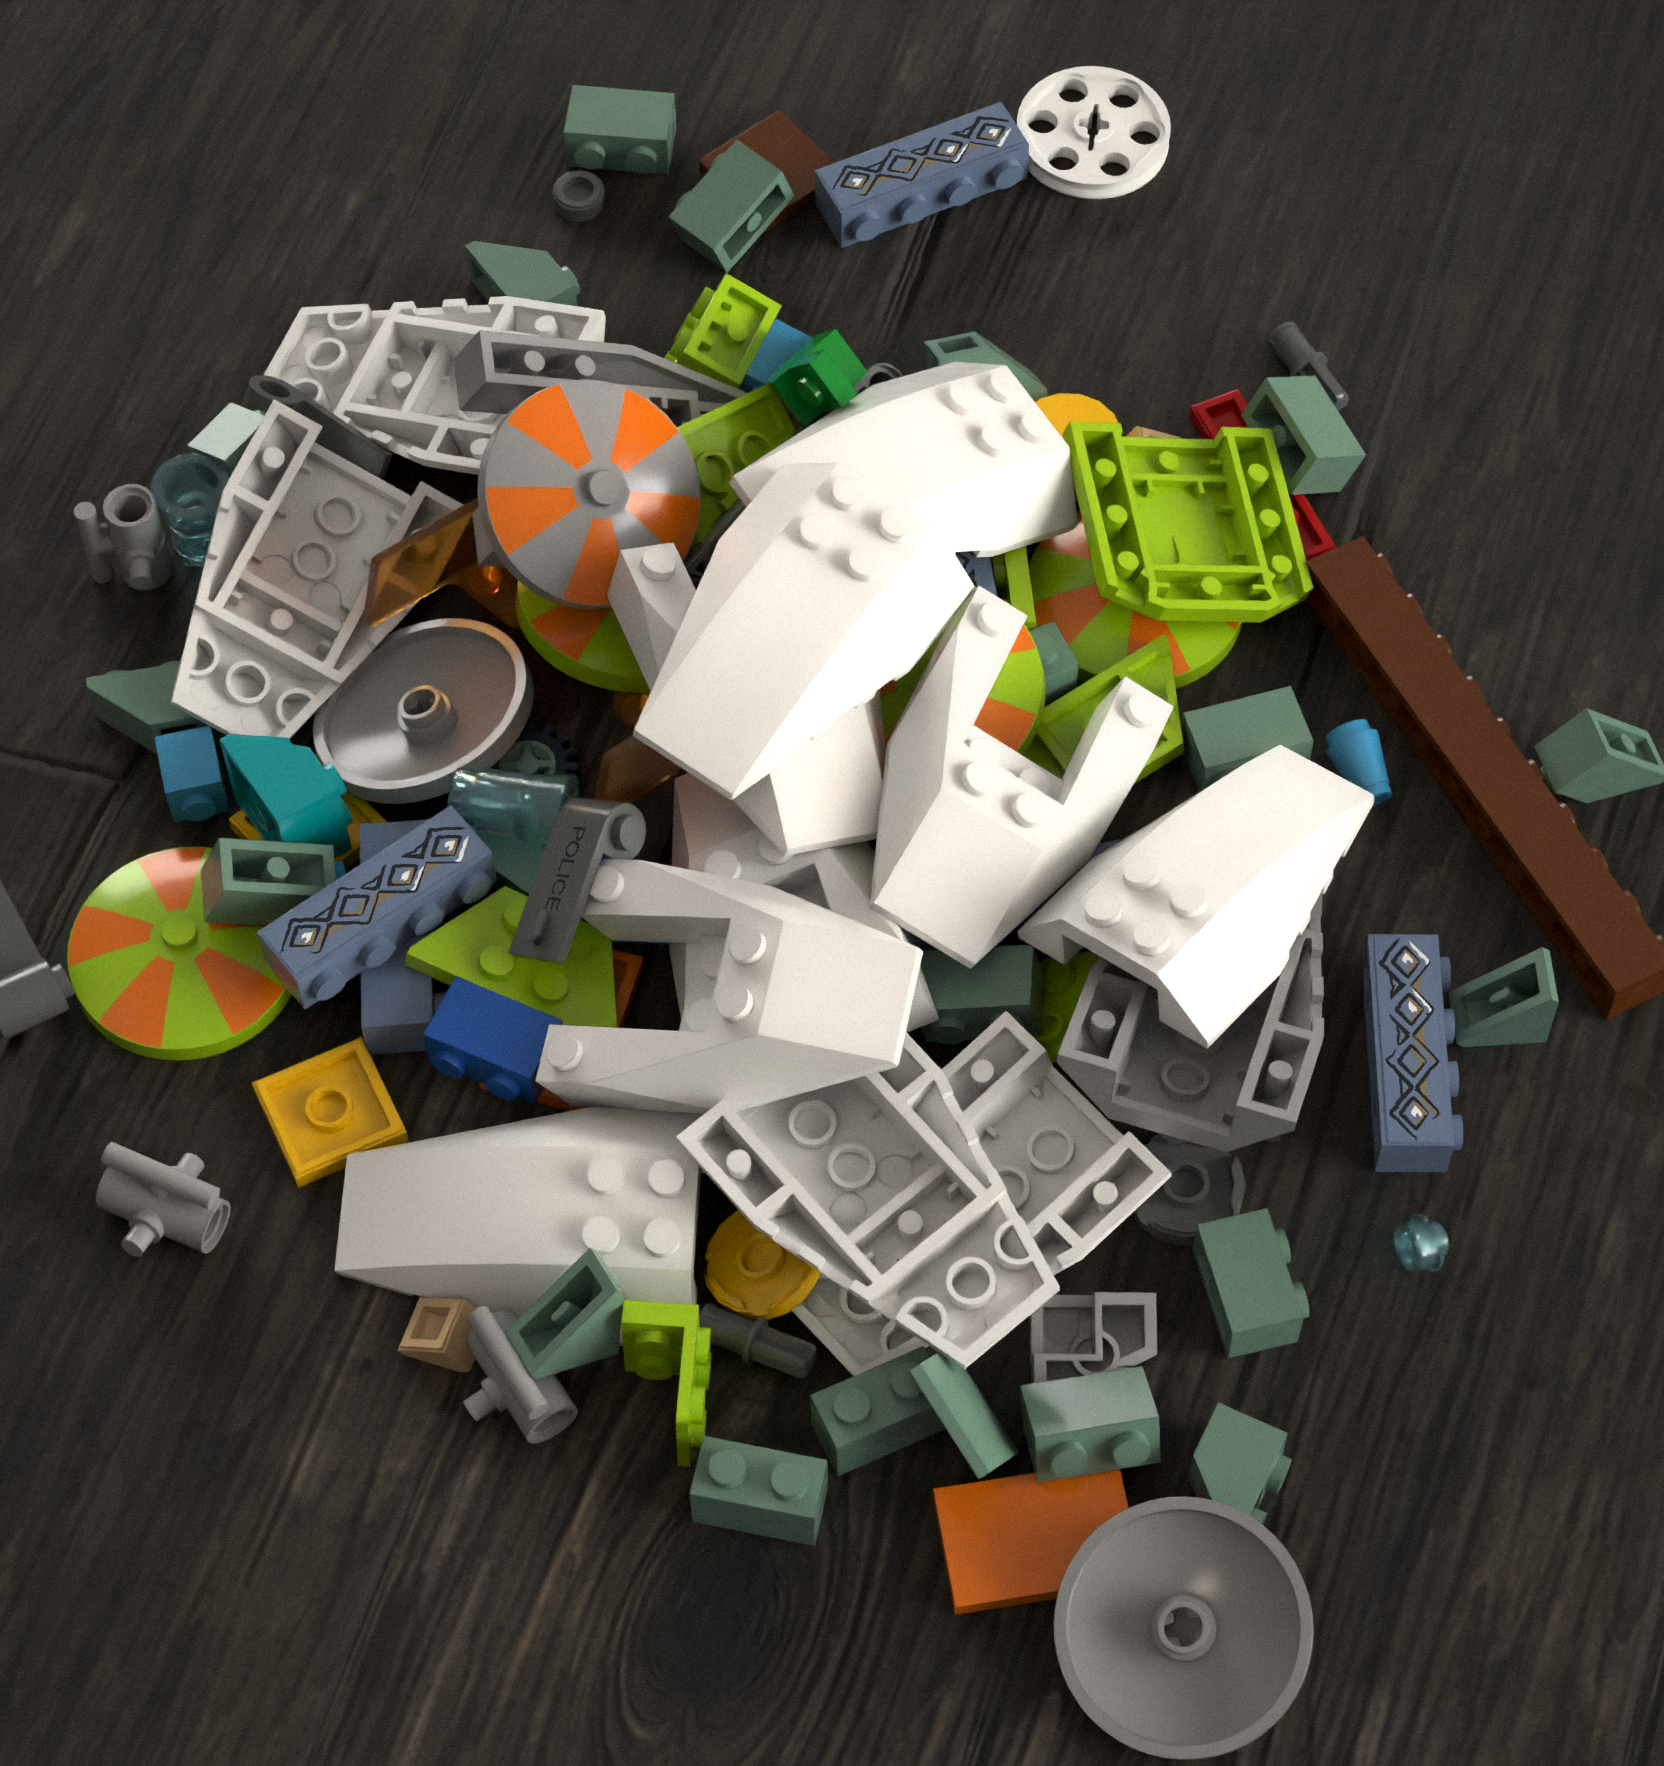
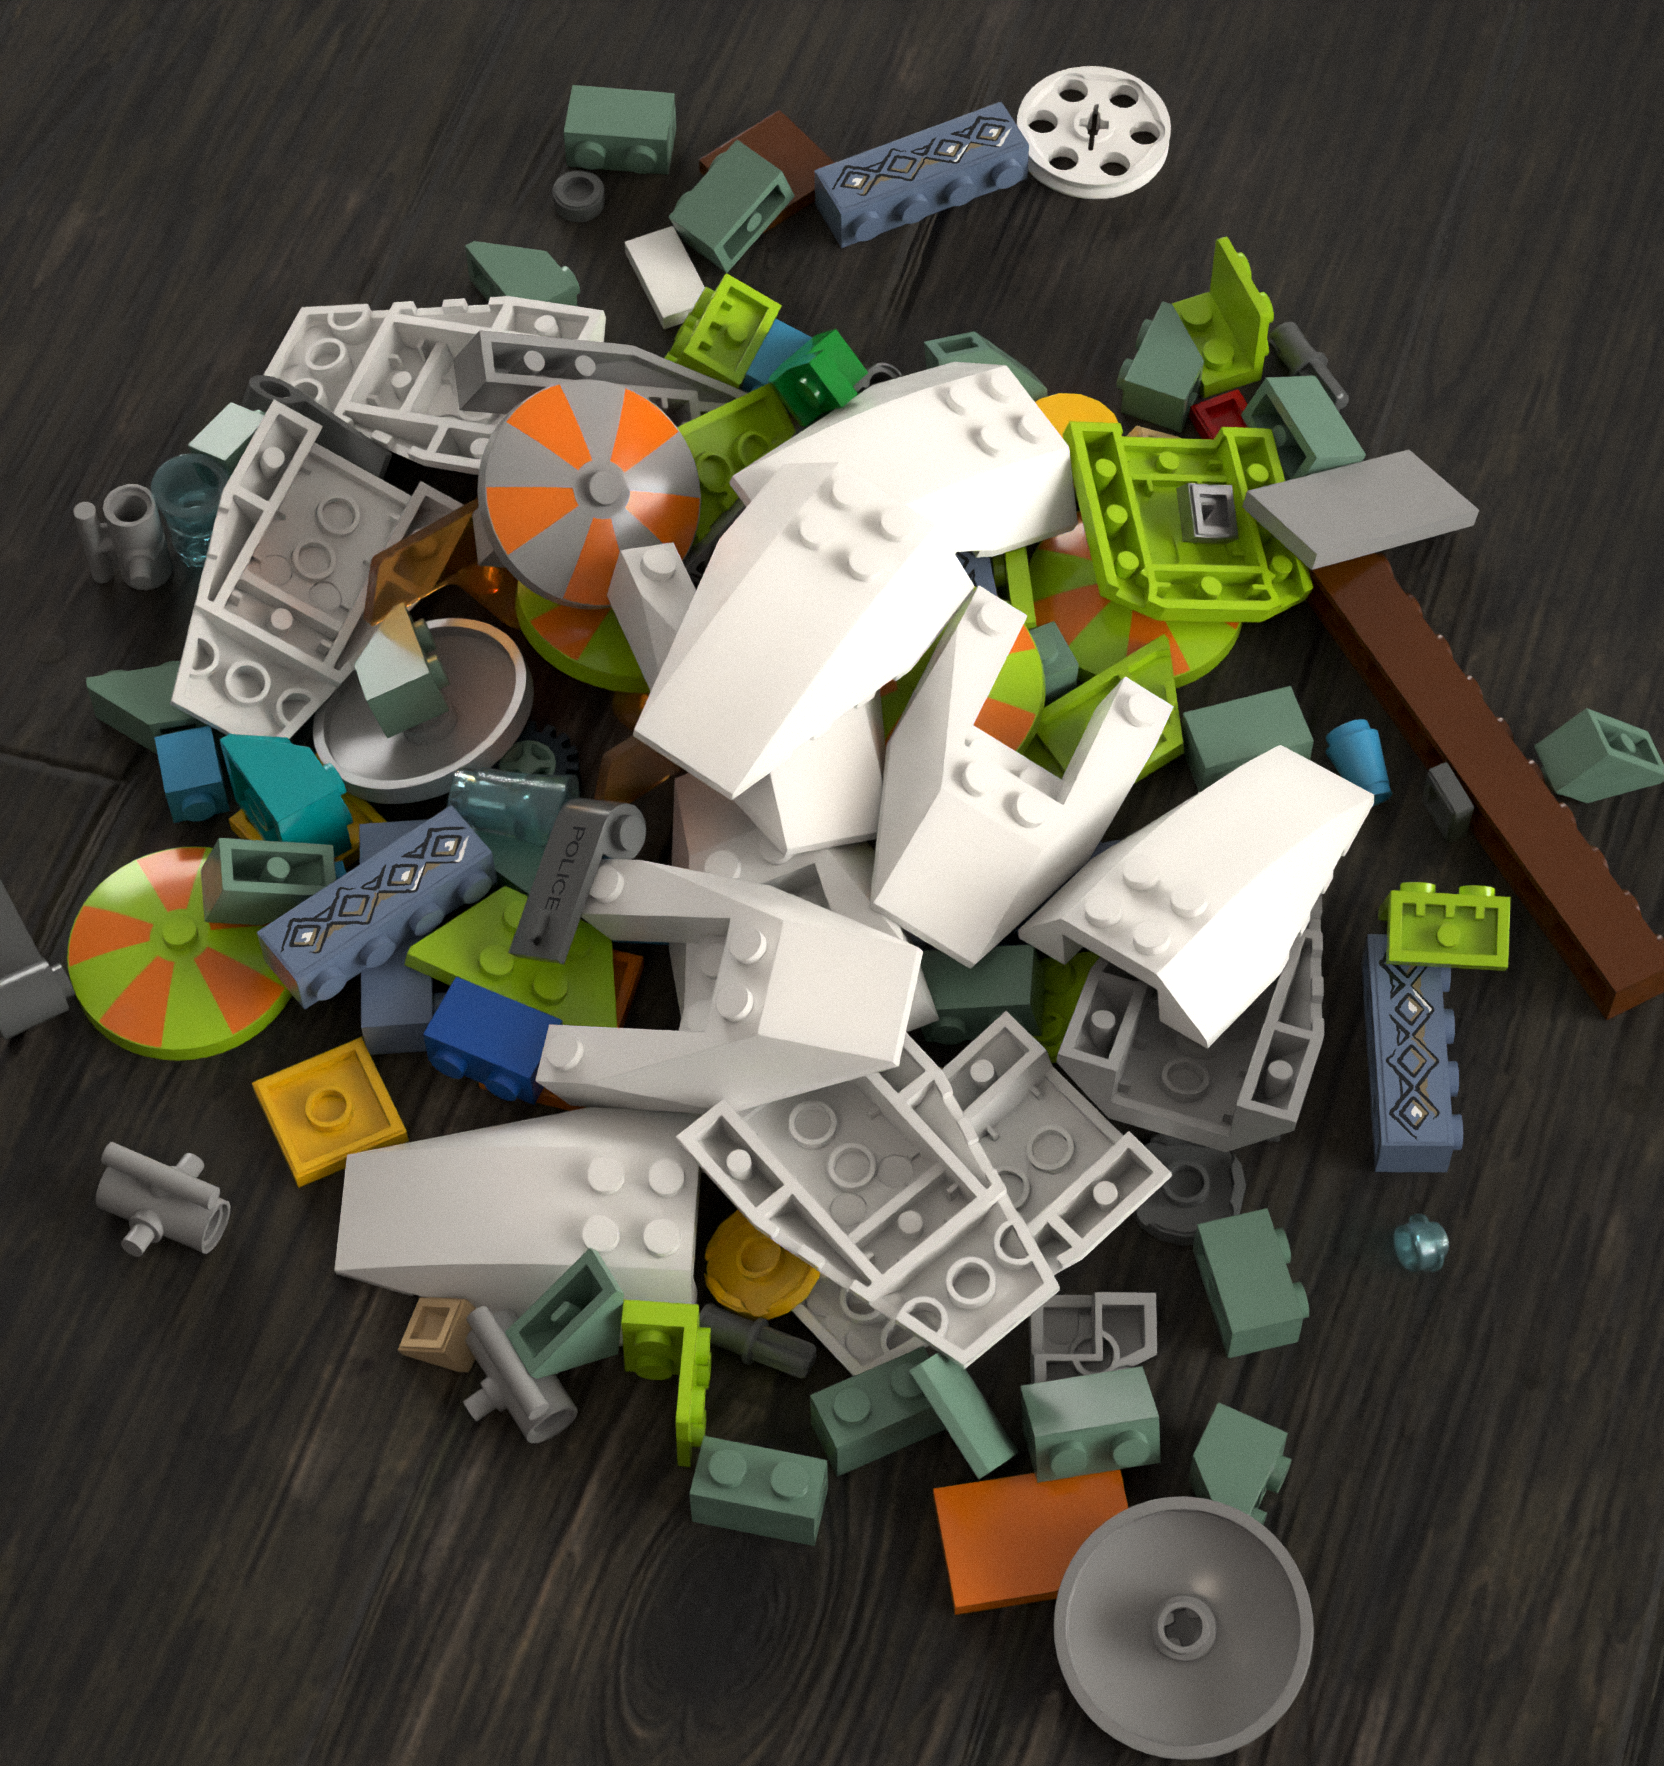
(400, 676): none -> slope
(665, 274): none -> white tile
(1164, 373): none -> sand green slope
(1207, 513): none -> flat silver tile
(1228, 323): none -> lime bracket
(1359, 509): none -> light grey tile
(1447, 803): none -> dark grey tile
(1447, 928): none -> lime bracket
(1507, 1004): sand green slope -> none

